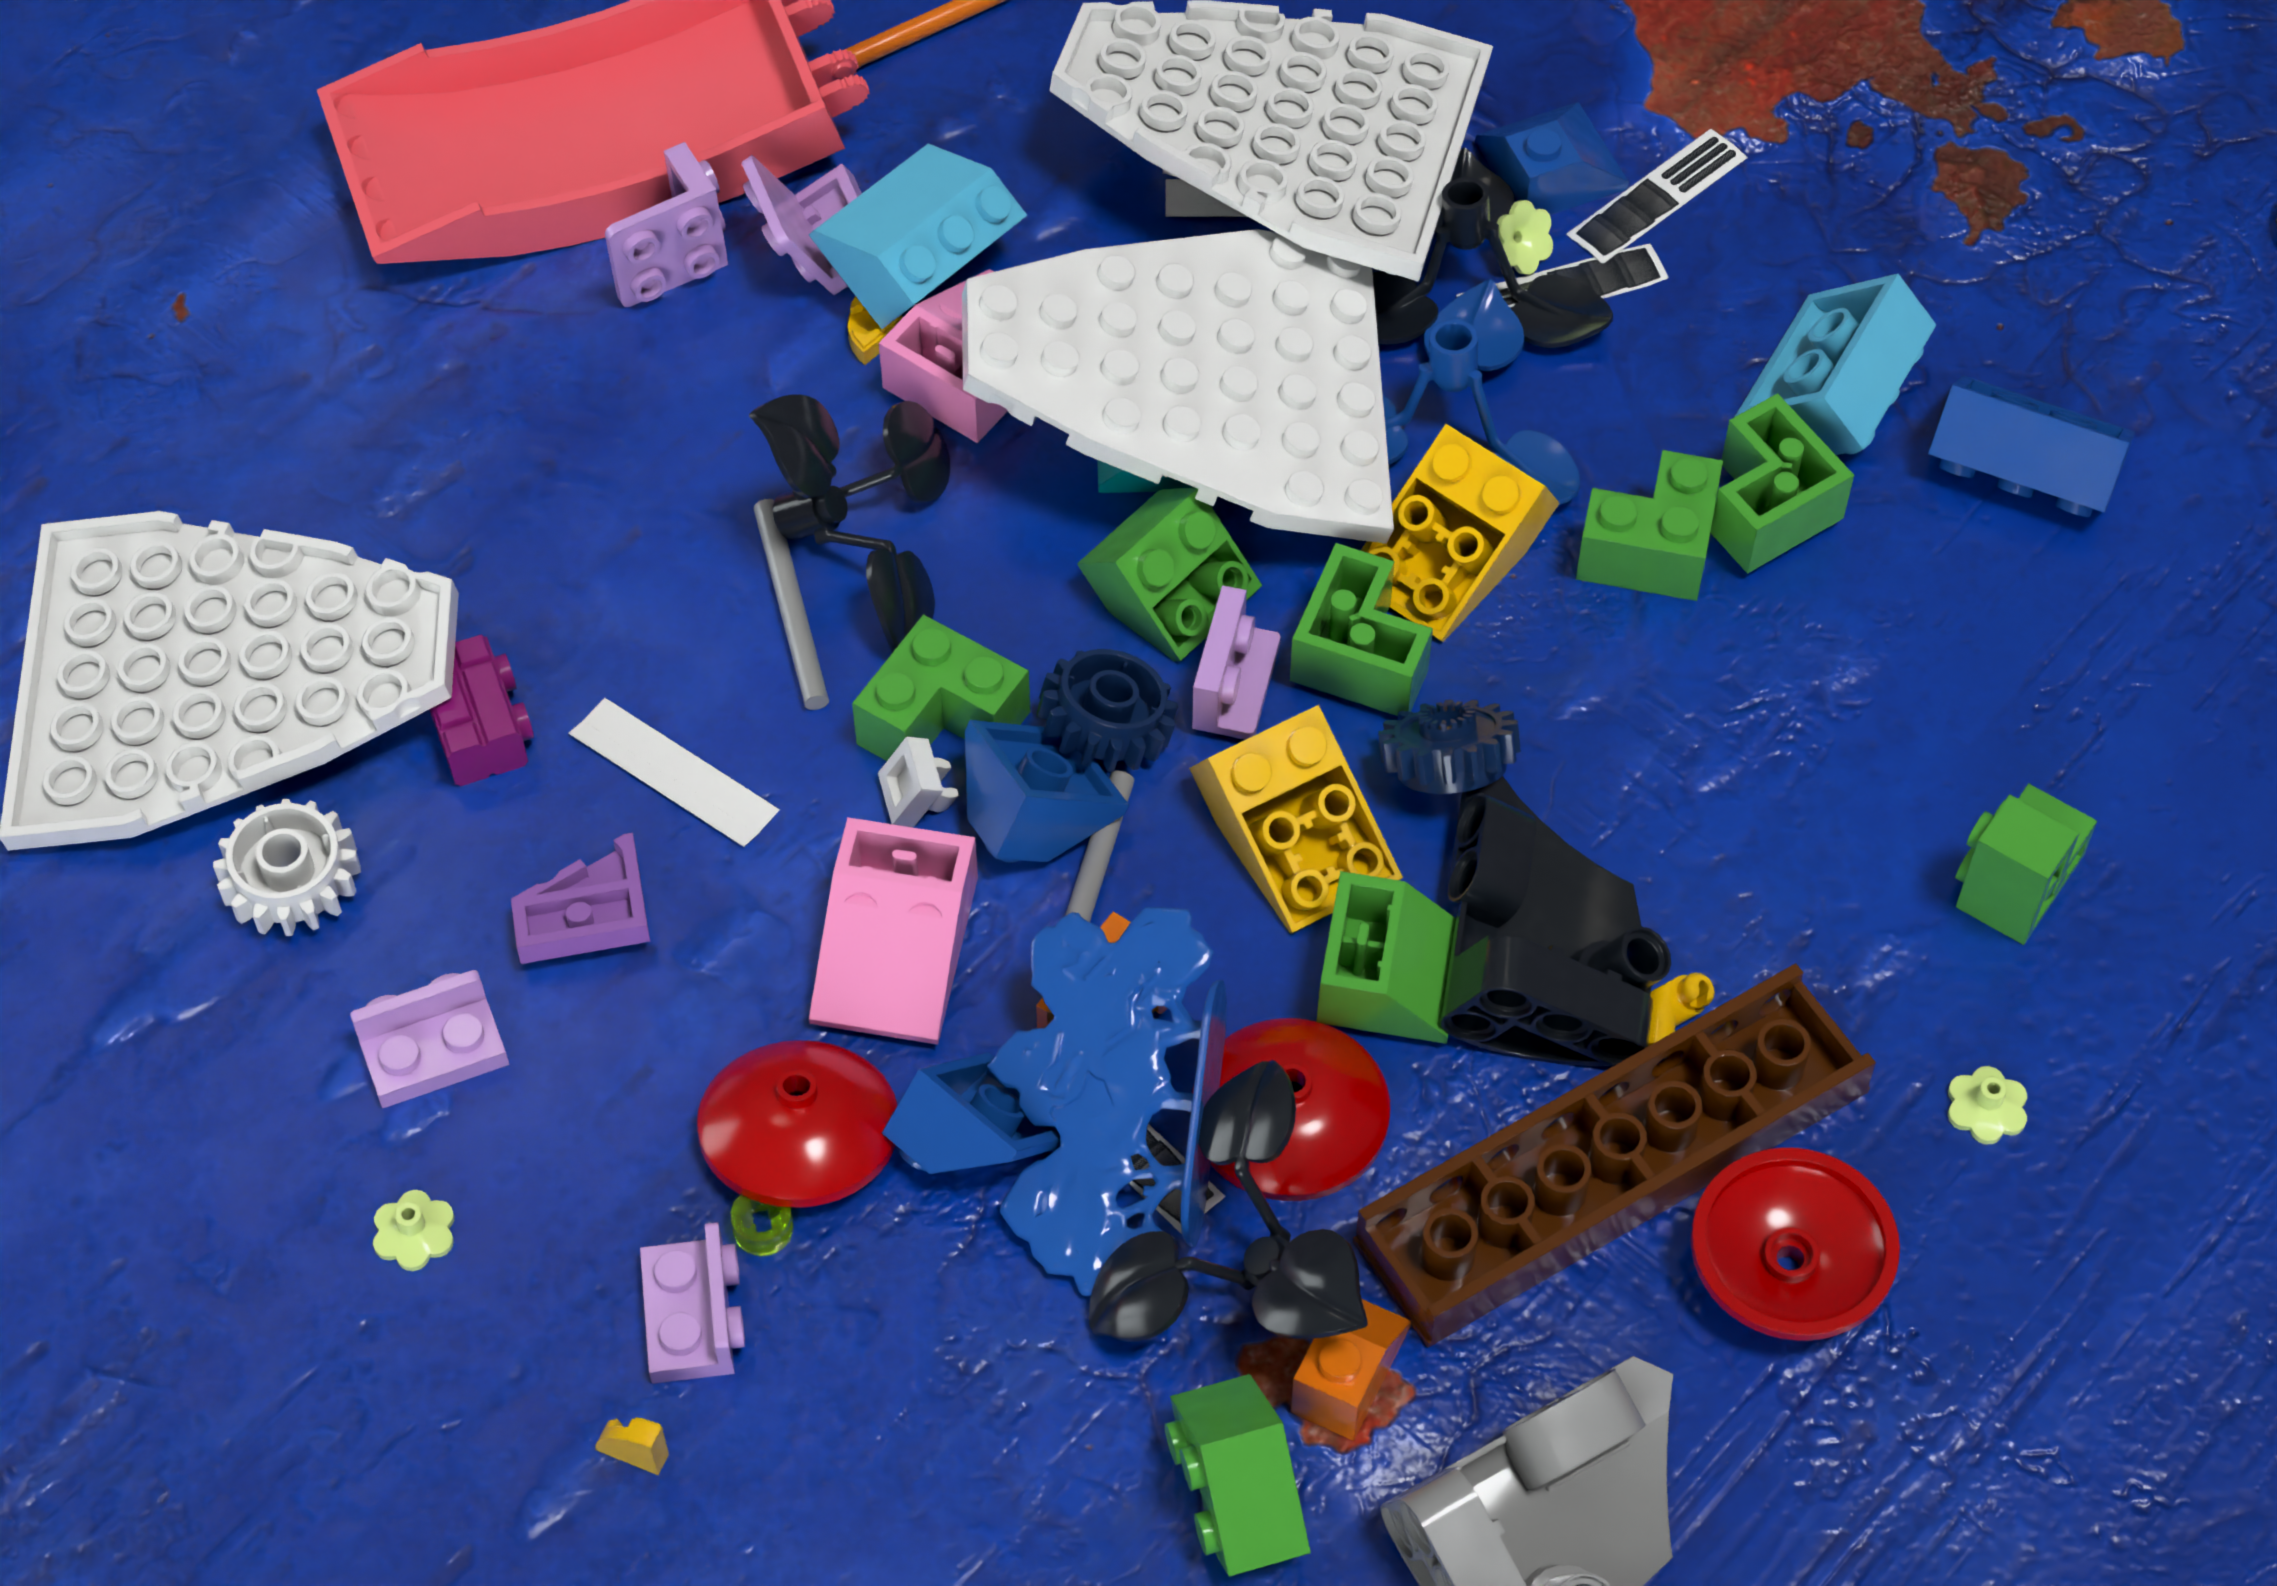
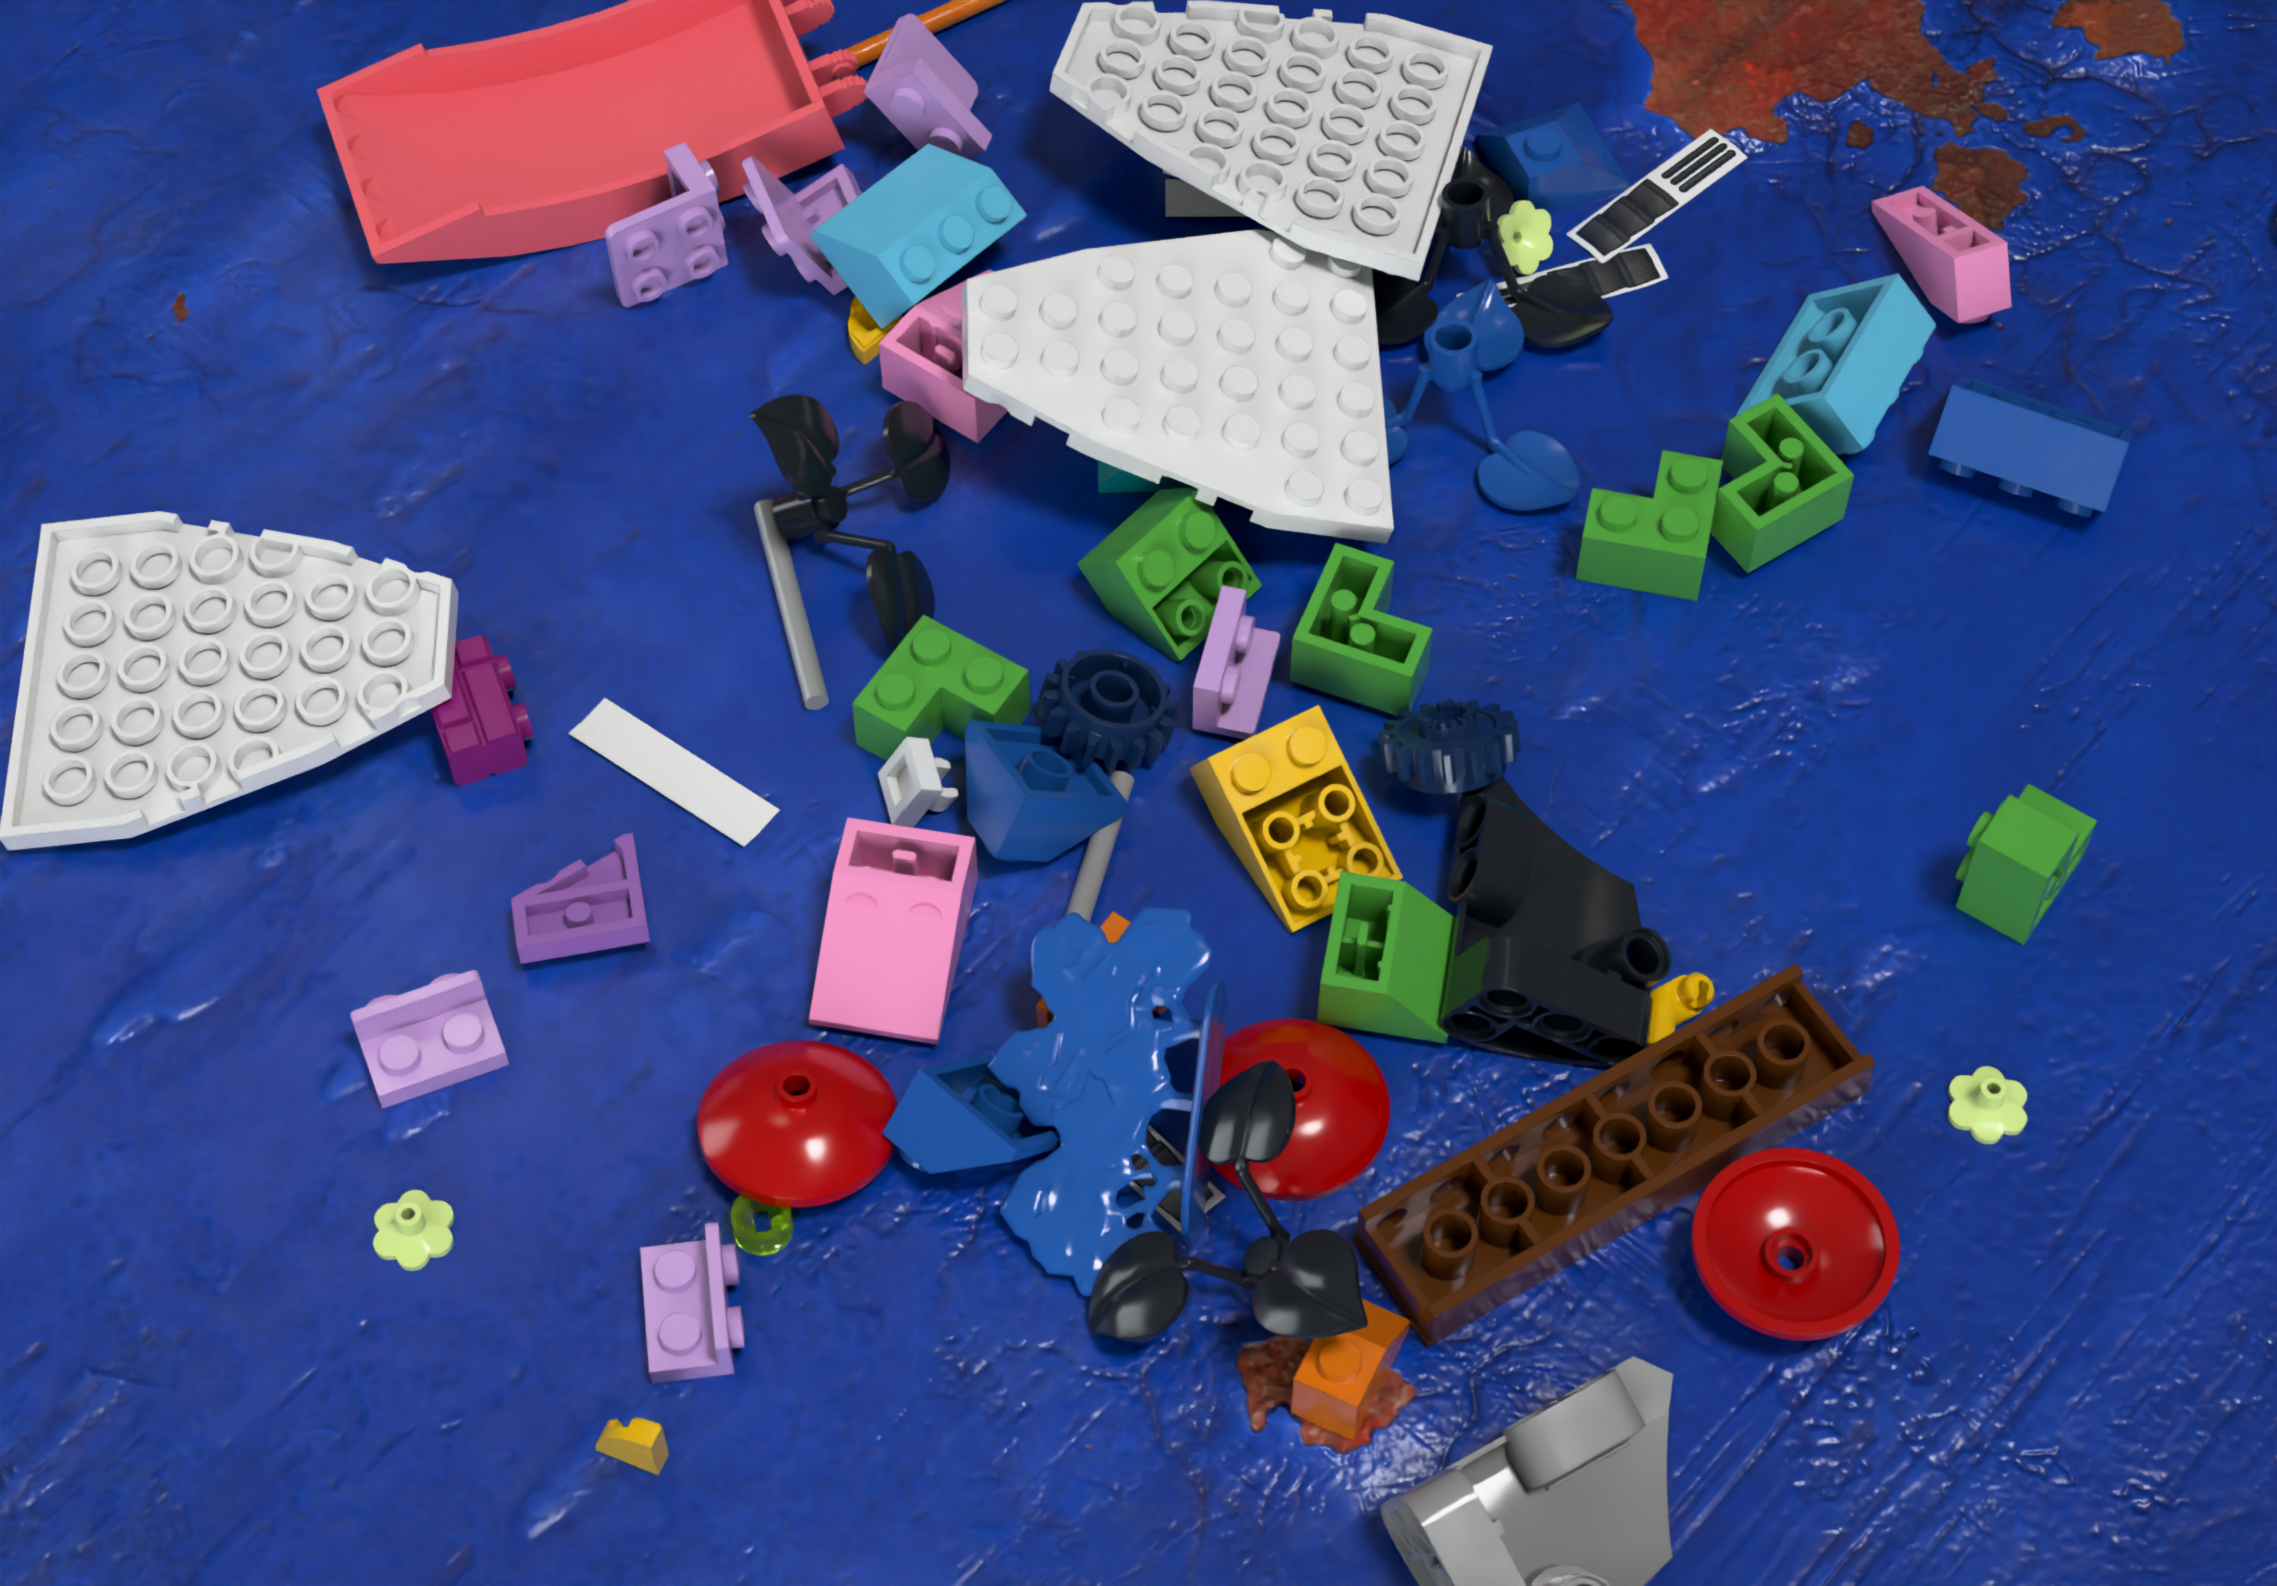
(255, 871): white gear -> none
(926, 91): none -> lavender bracket
(1242, 1463): bright green brick -> none
(1459, 530): yellow slope -> none
(1948, 253): none -> bright pink slope

